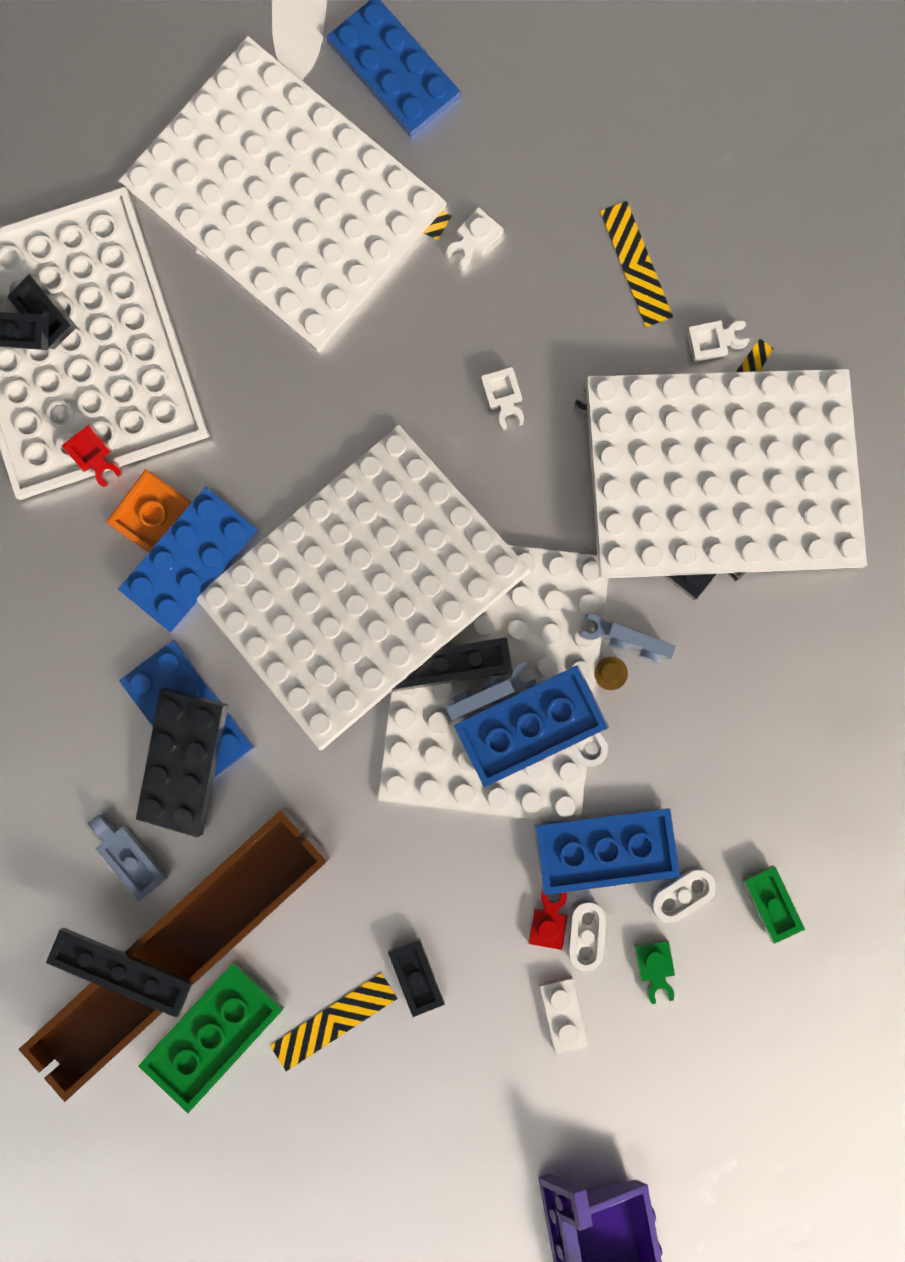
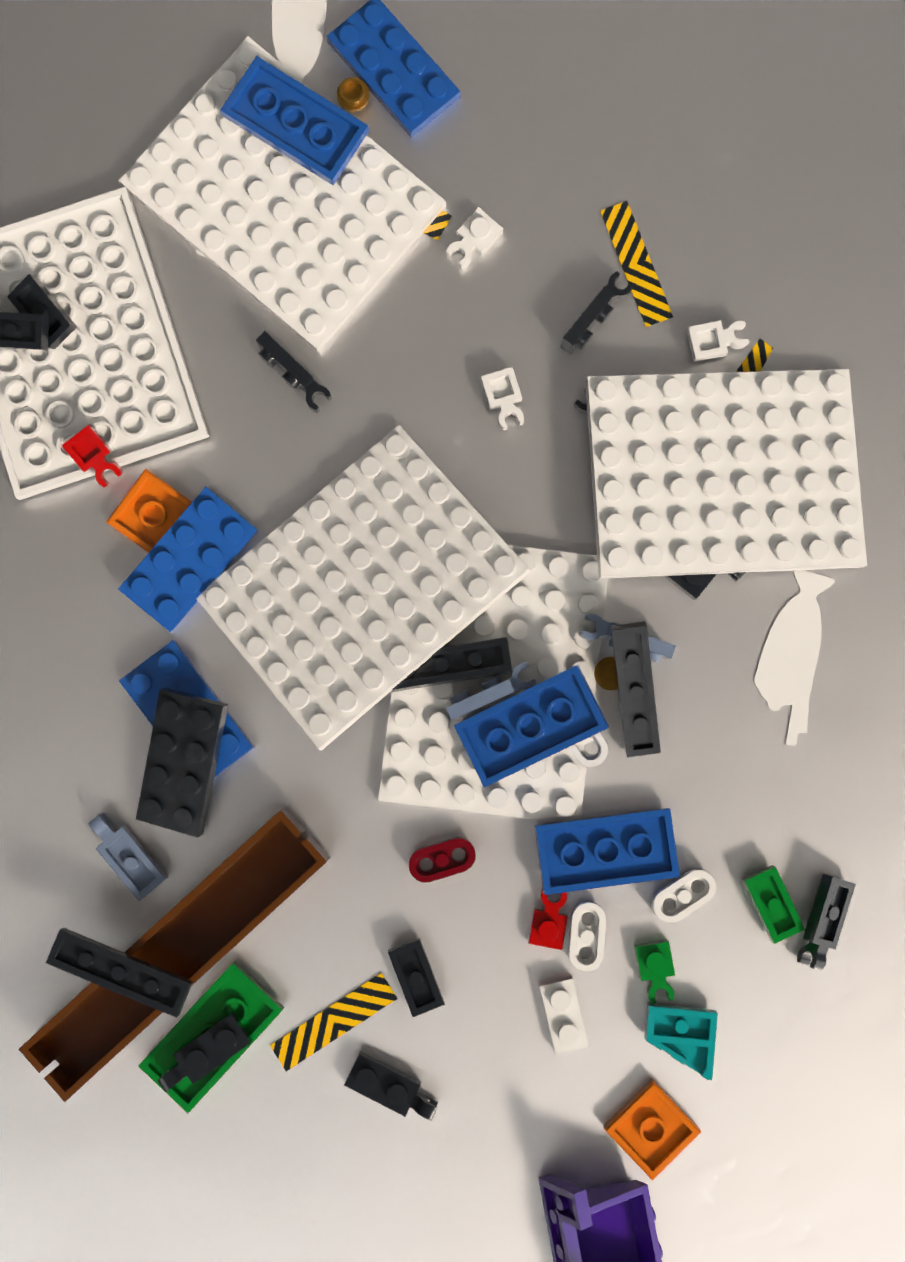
(207, 1051): none -> black plate
(294, 120): none -> blue plate
(294, 373): none -> black plate
(352, 94): none -> pearl gold plate
(389, 1087): none -> black plate
(441, 857): none -> dark red plate
(598, 311): none -> black plate
(635, 689): none -> black plate
(652, 1129): none -> orange tile
(684, 1034): none -> teal wing
(792, 653): none -> white sticker
(825, 920): none -> black plate

